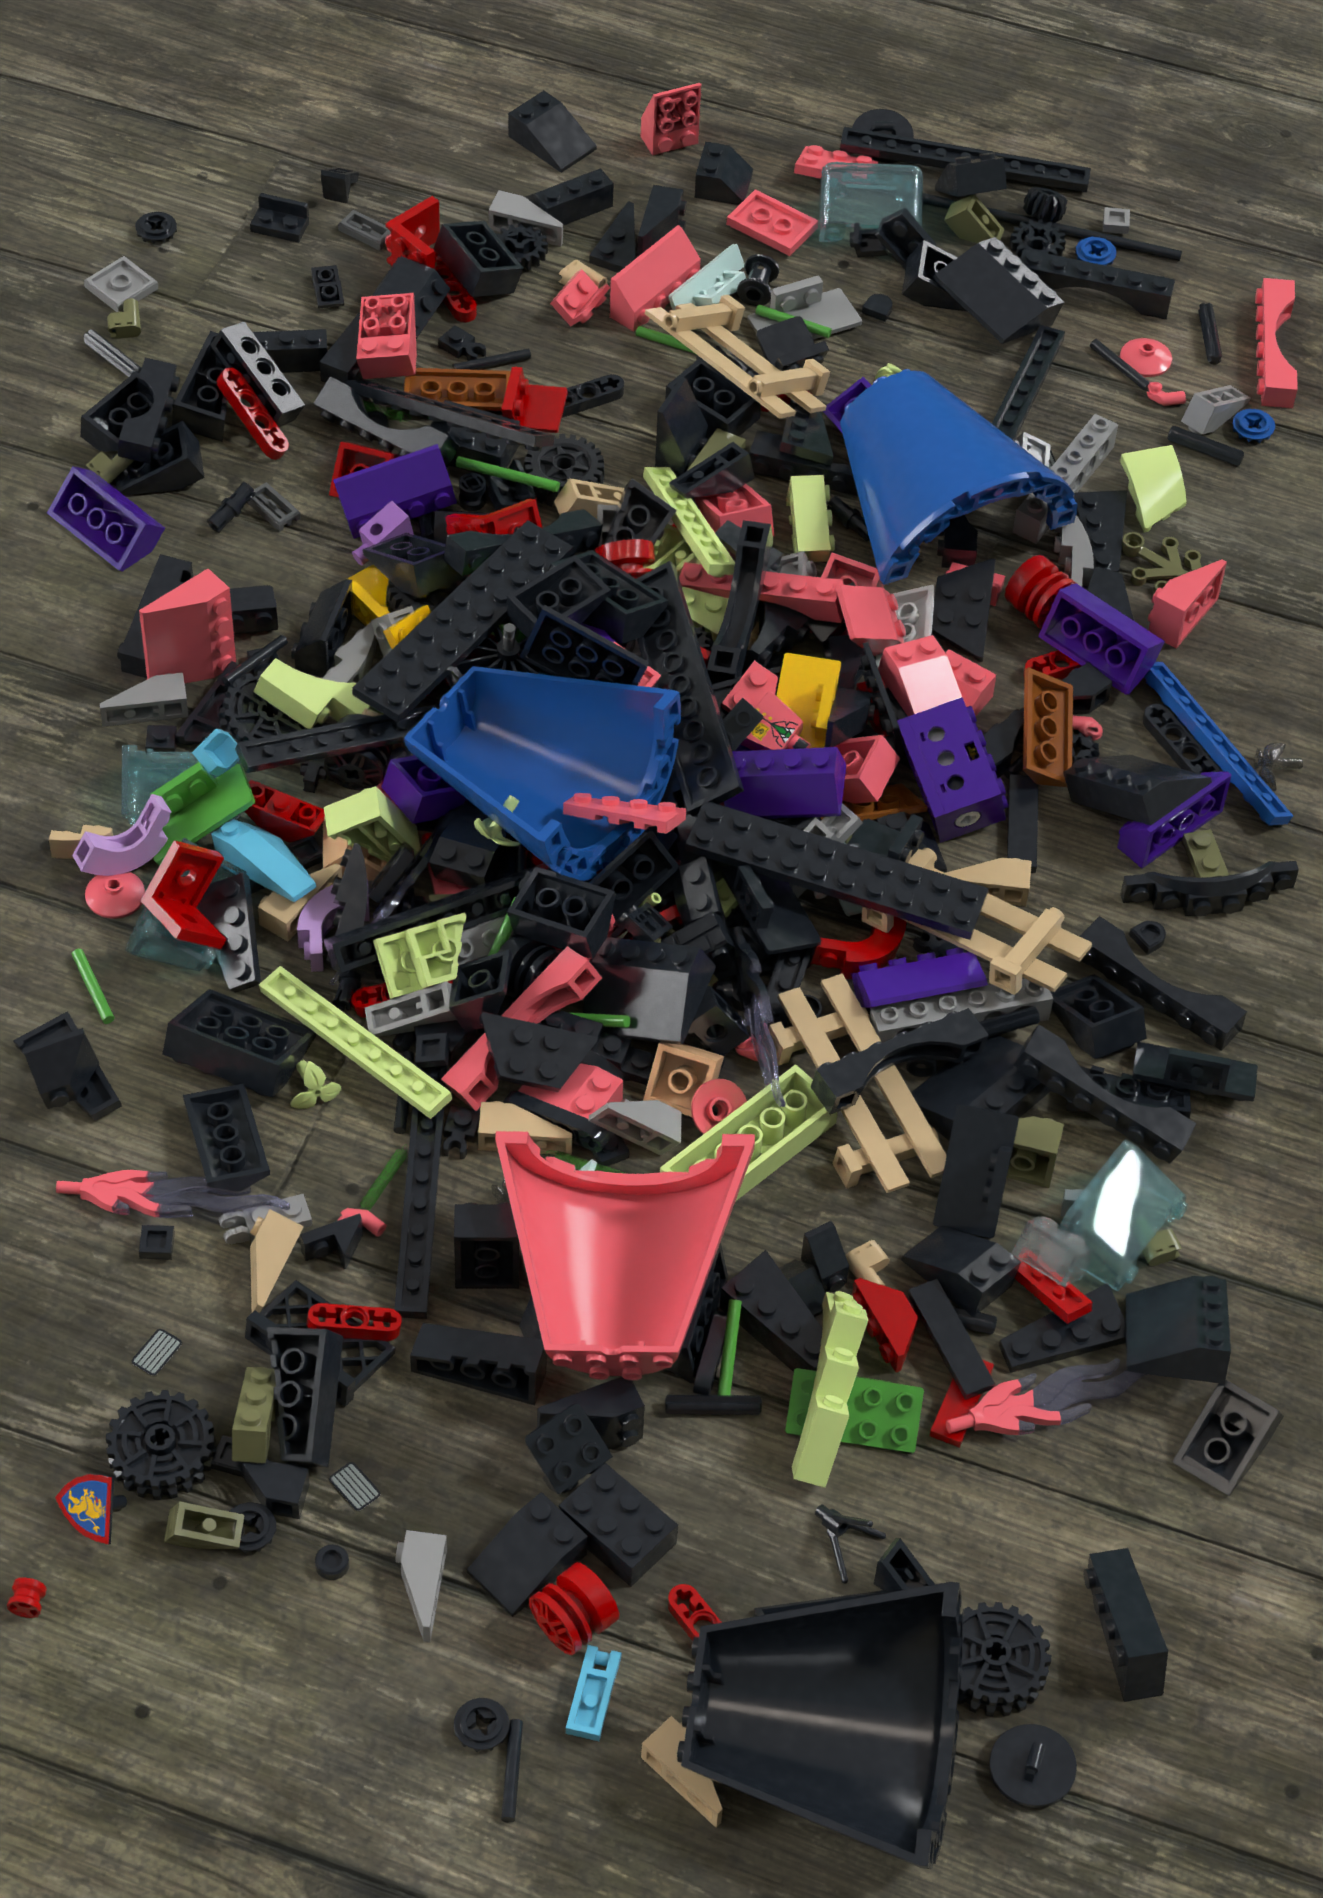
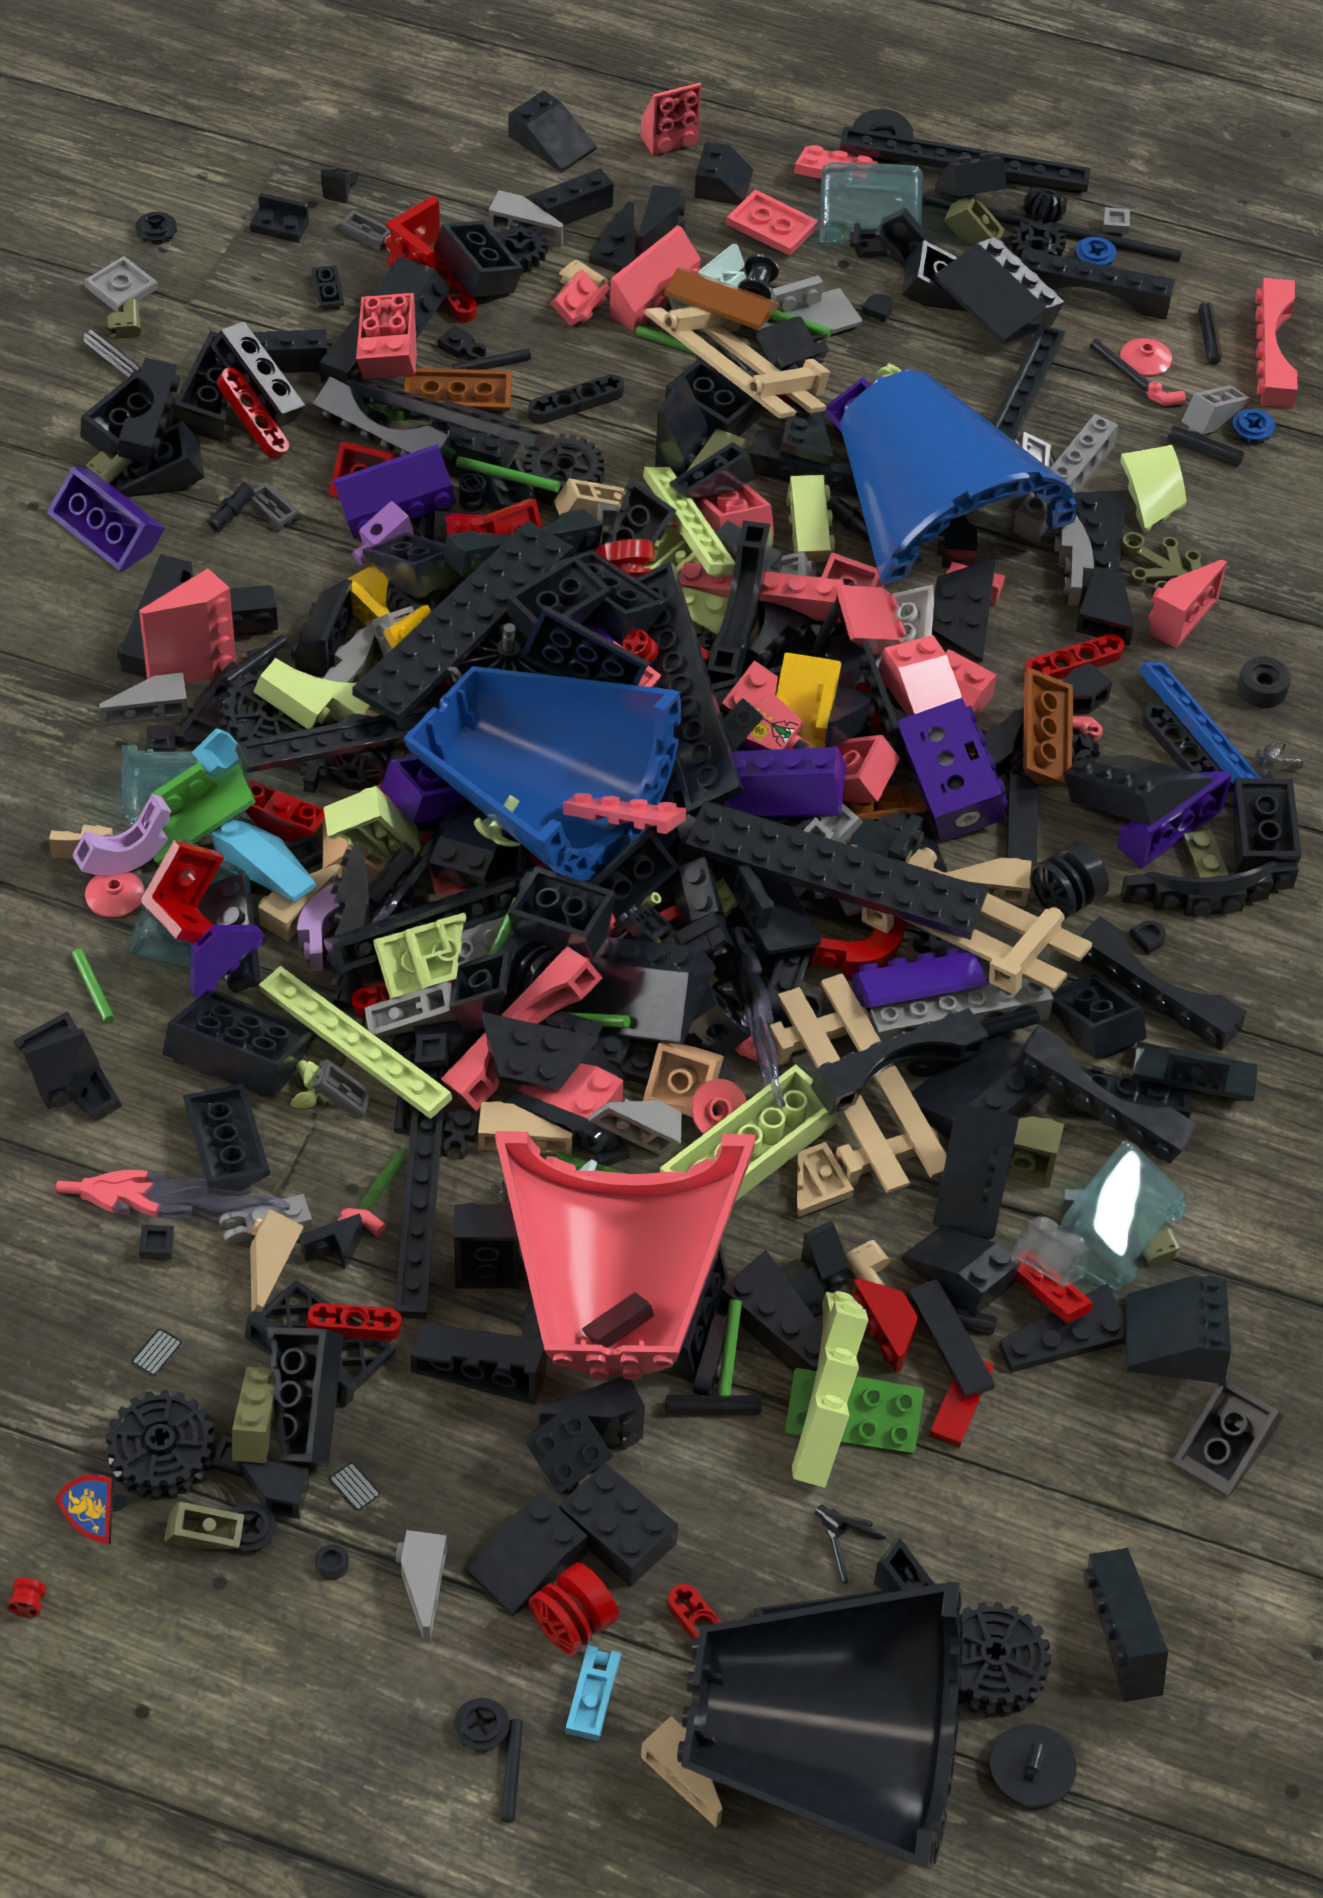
(219, 953): none -> dark purple slope
(340, 1093): none -> dark grey tile
(533, 405): red bracket -> none
(619, 1321): none -> slope
(641, 644): none -> red wheel
(720, 298): none -> dark orange slope
(820, 1180): none -> tan wing
(825, 630): none -> black bar
(1017, 1415): piece -> none
(1035, 588): red wheel -> none
(1070, 879): none -> black wheel
(1101, 635): dark purple slope -> none
(1264, 695): none -> black tyre
(1265, 822): none -> black slope

